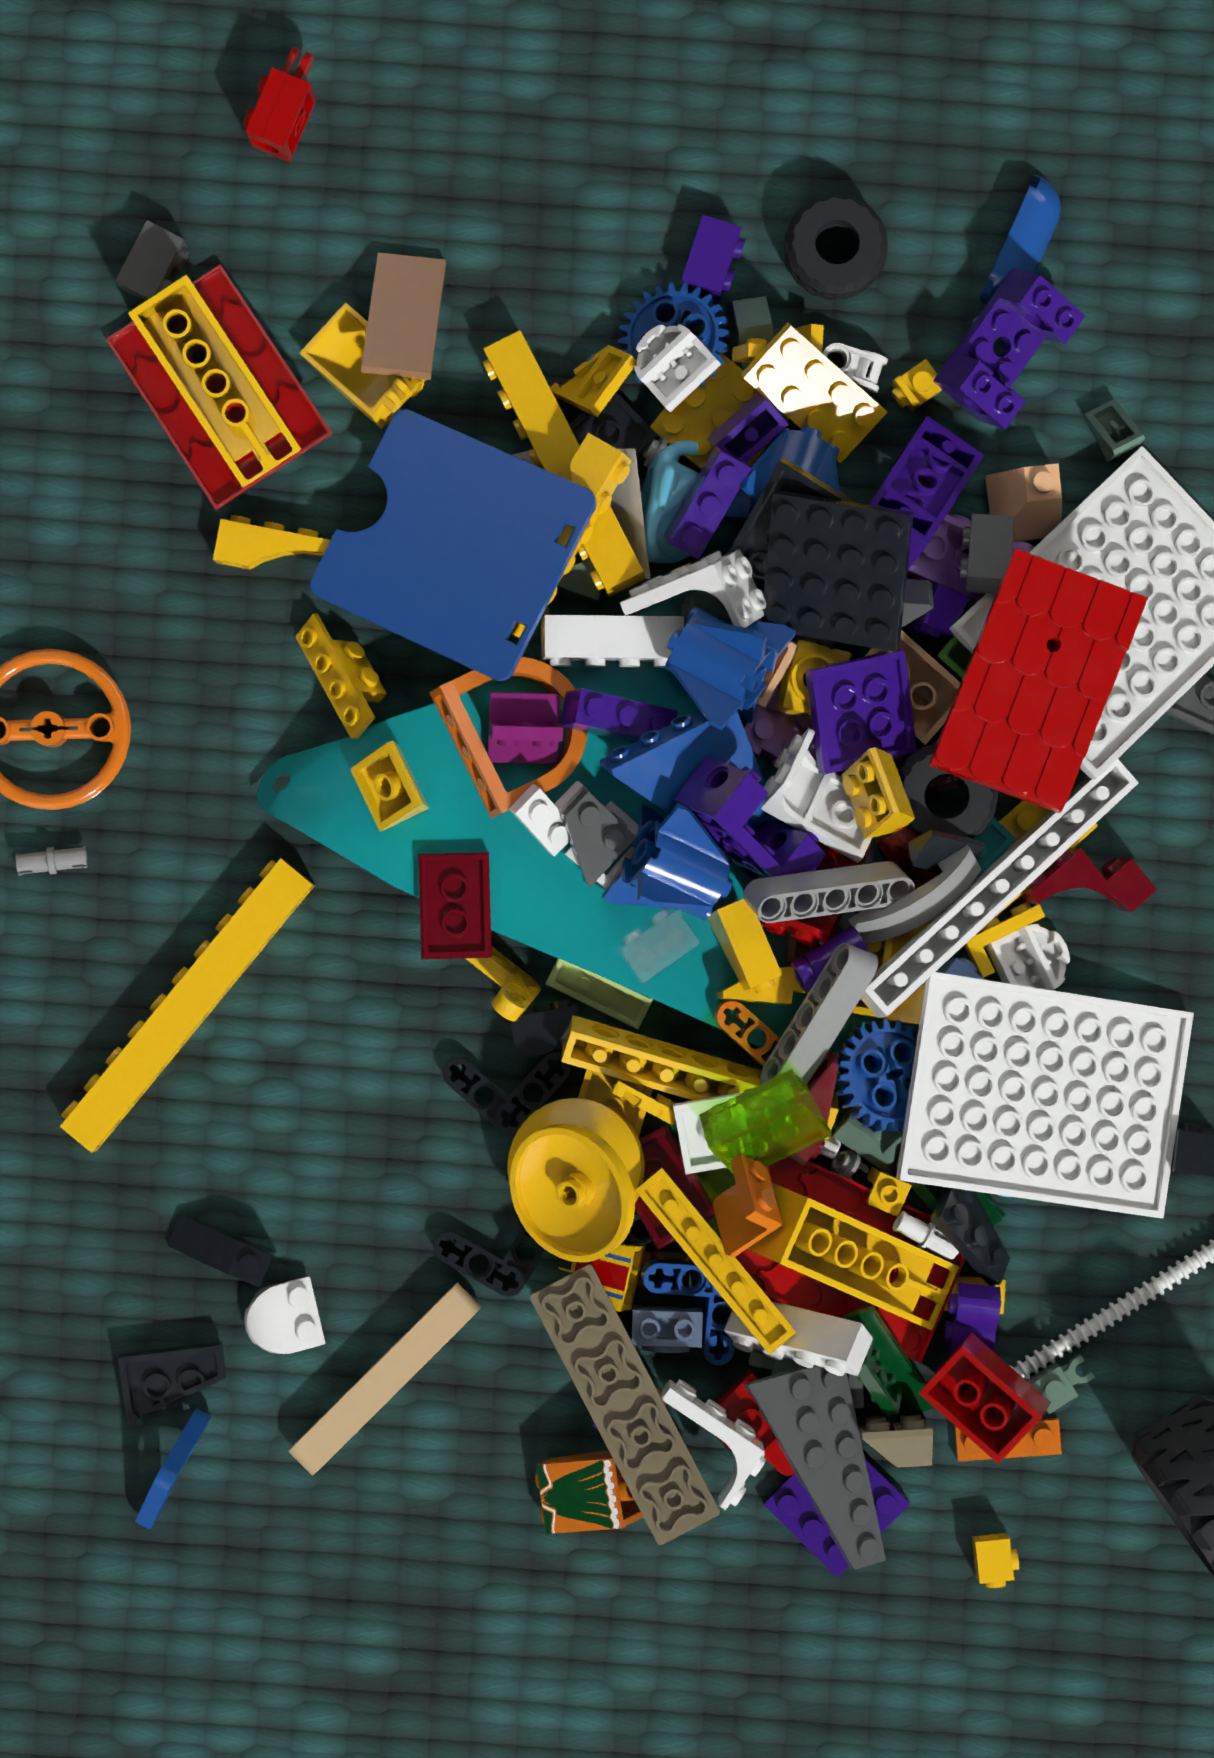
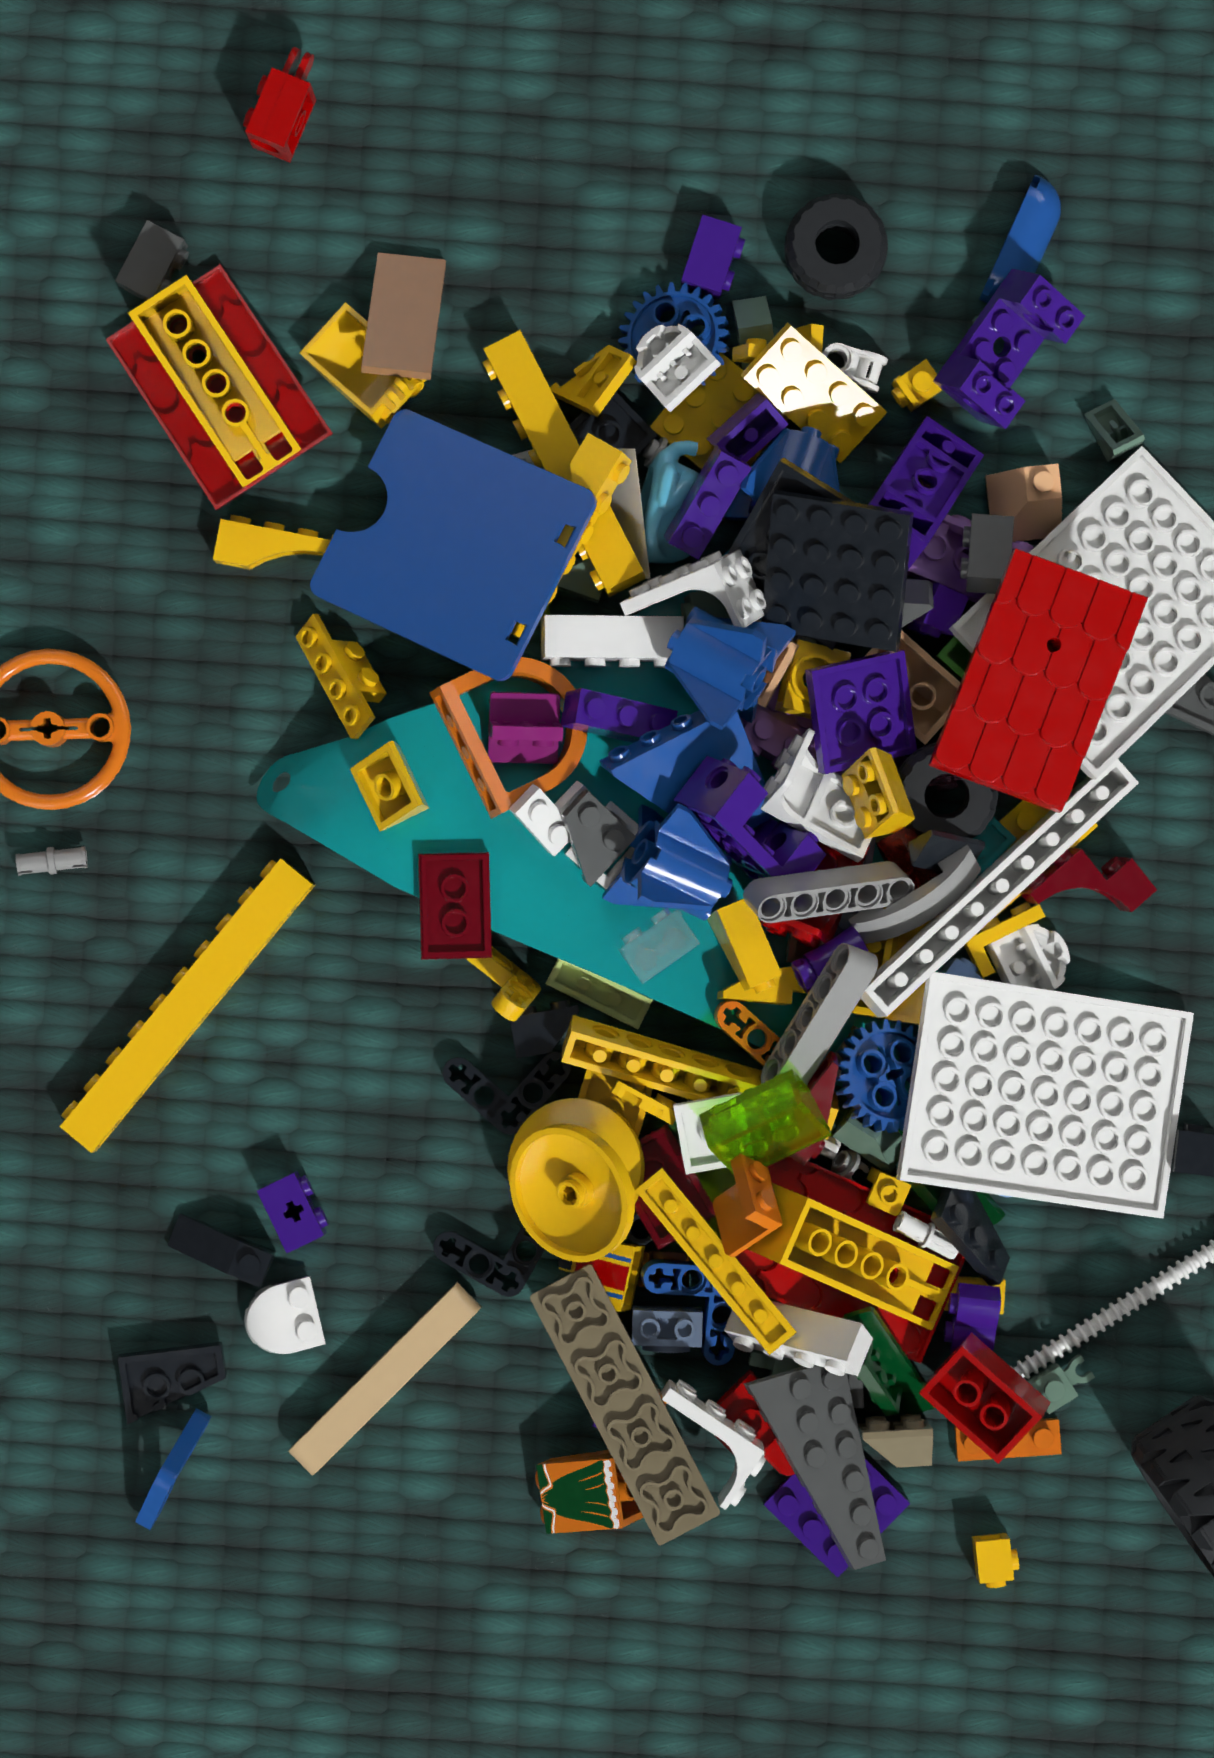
(290, 1230): none -> dark purple brick

